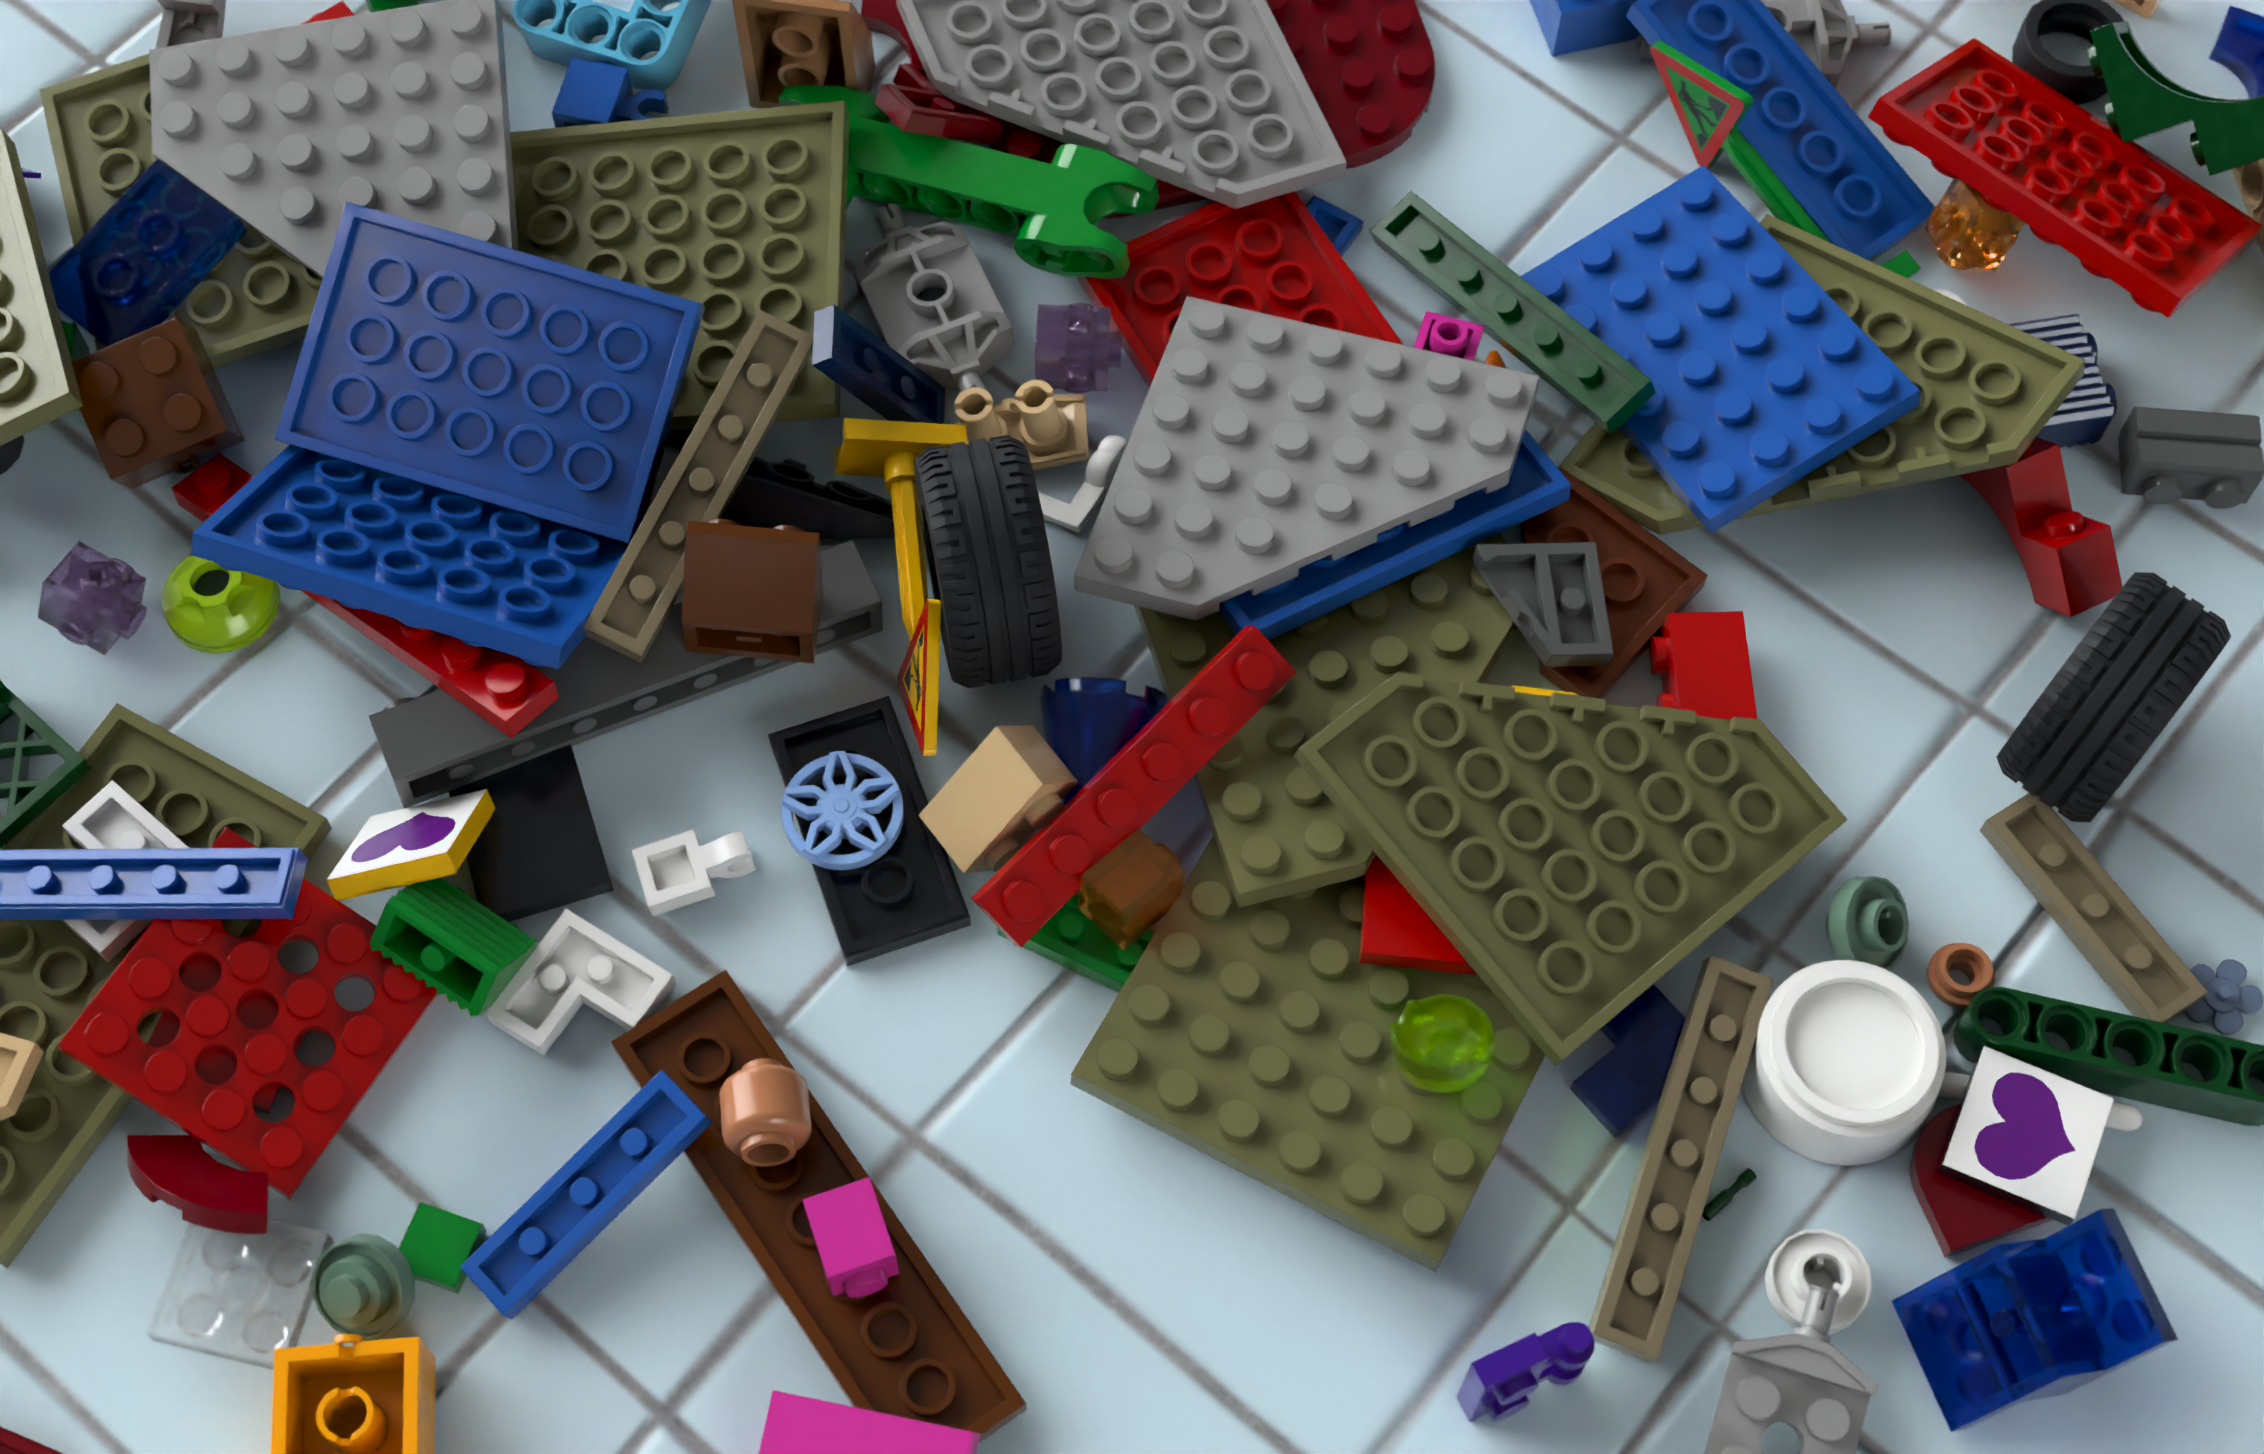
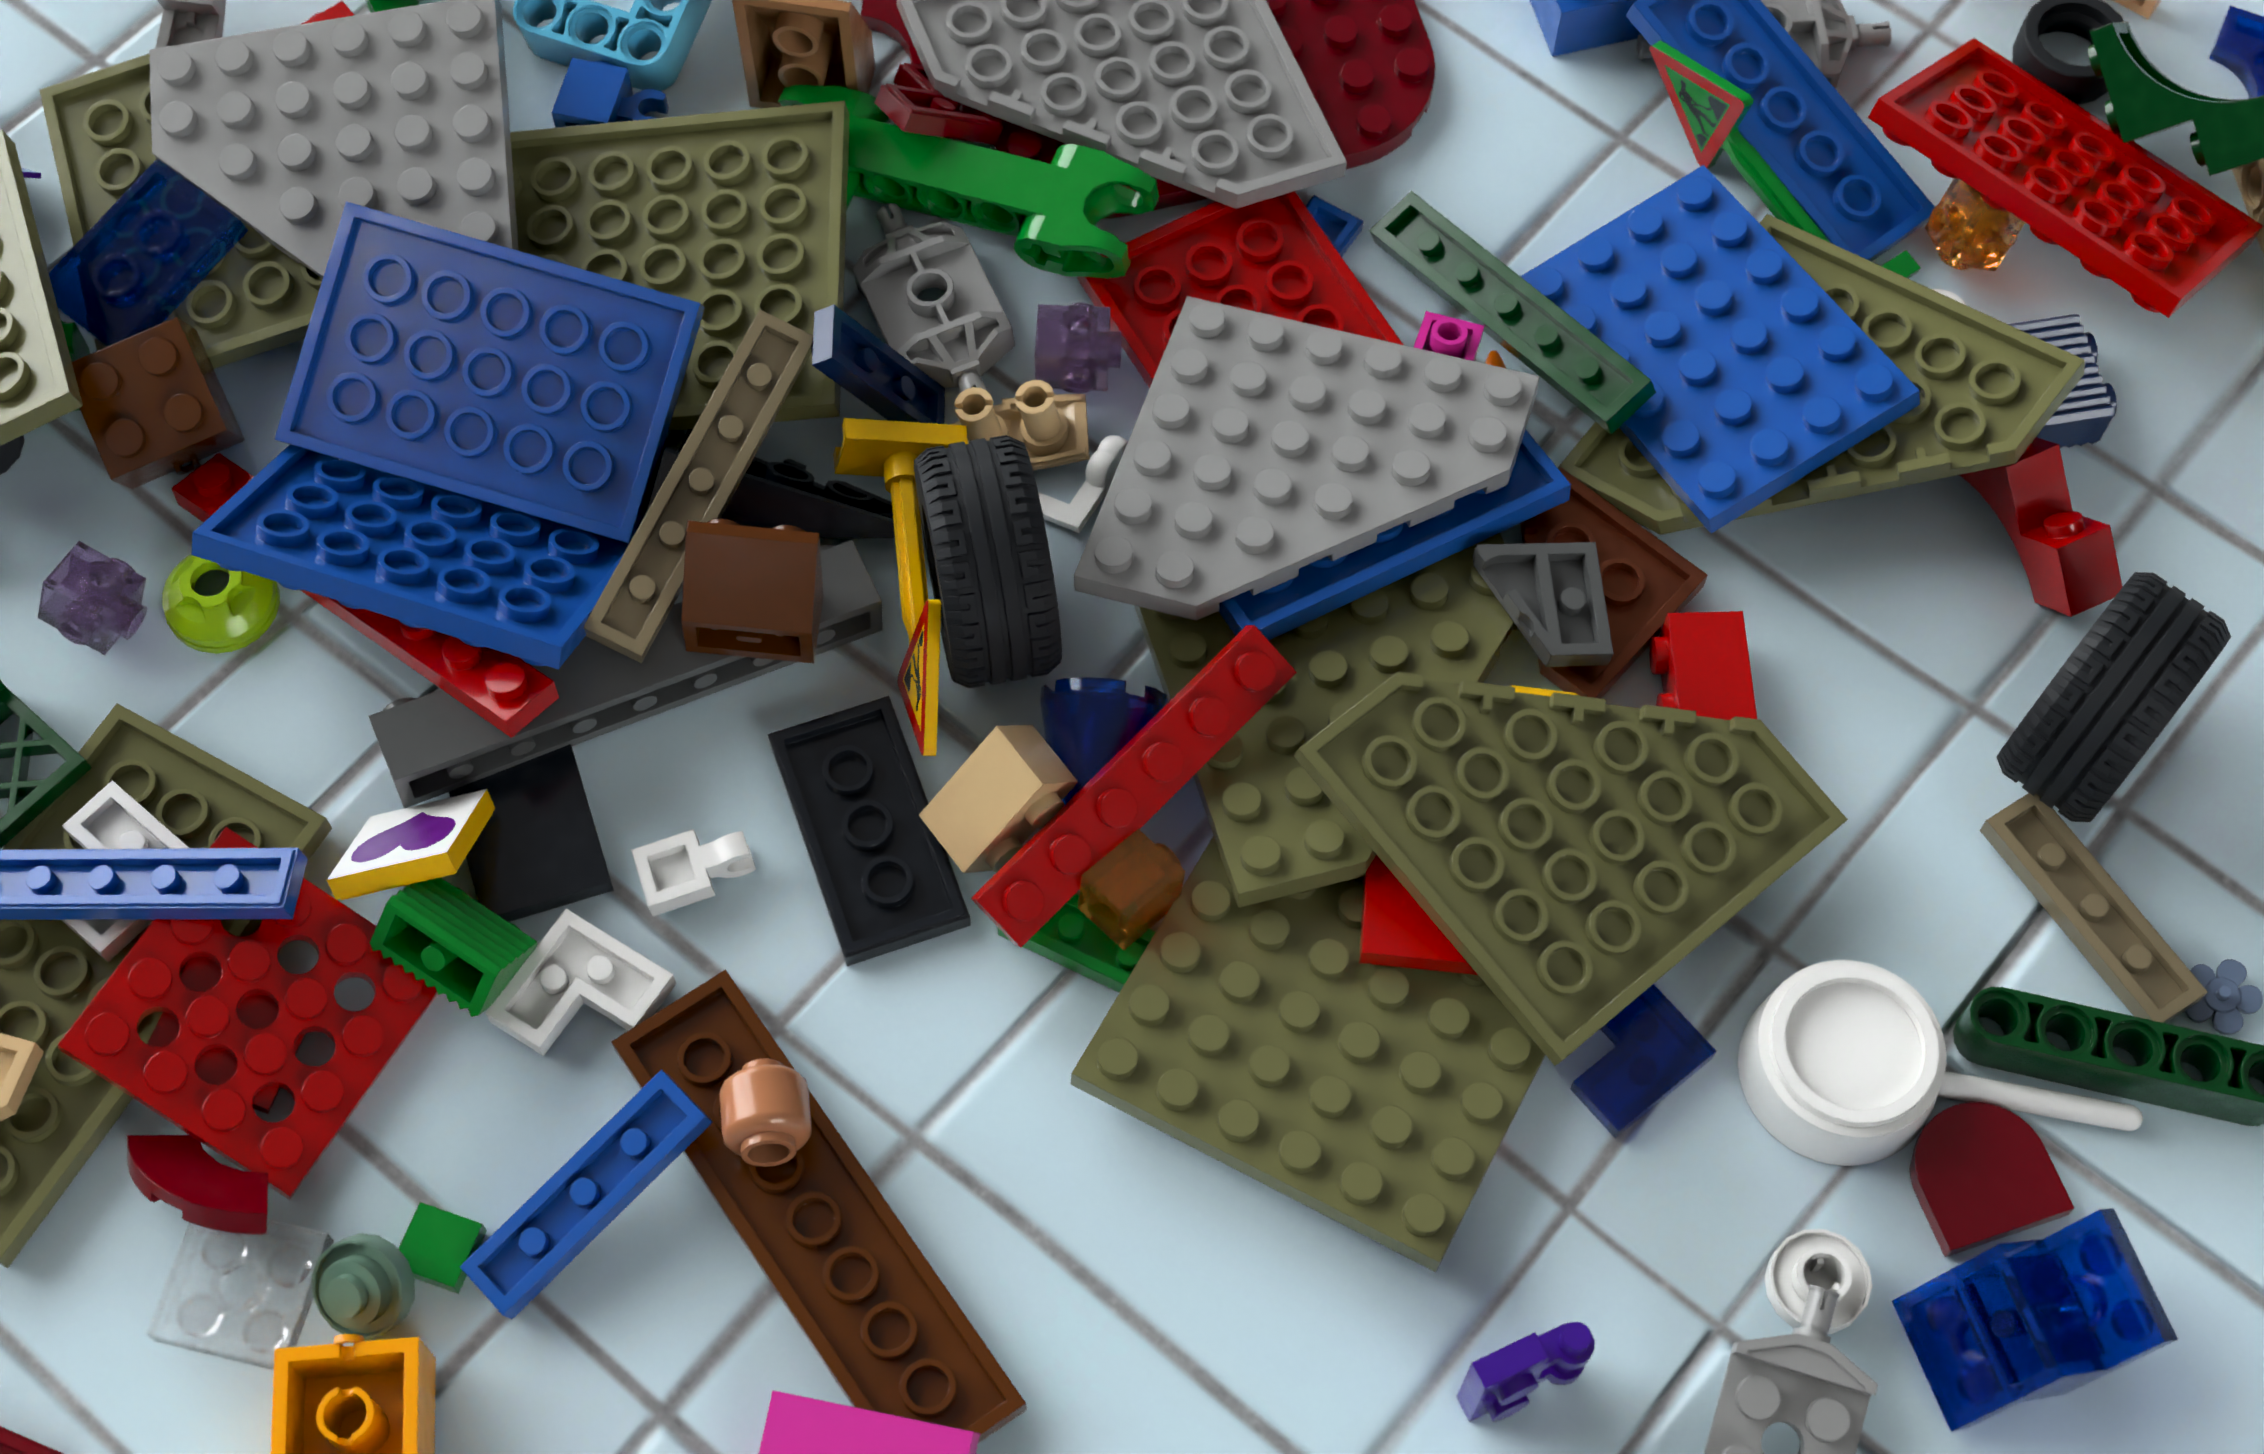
(842, 811): light blue wheel -> none
(852, 1239): dark pink brick -> none
(1442, 1042): clear neon green hair -> none
(1679, 1160): dark tan plate -> none
(1727, 1195): dark green piece -> none
(1868, 922): sand green plate -> none
(1960, 957): nougat plate -> none
(2026, 1135): tile -> none
(2190, 456): dark grey brick -> none

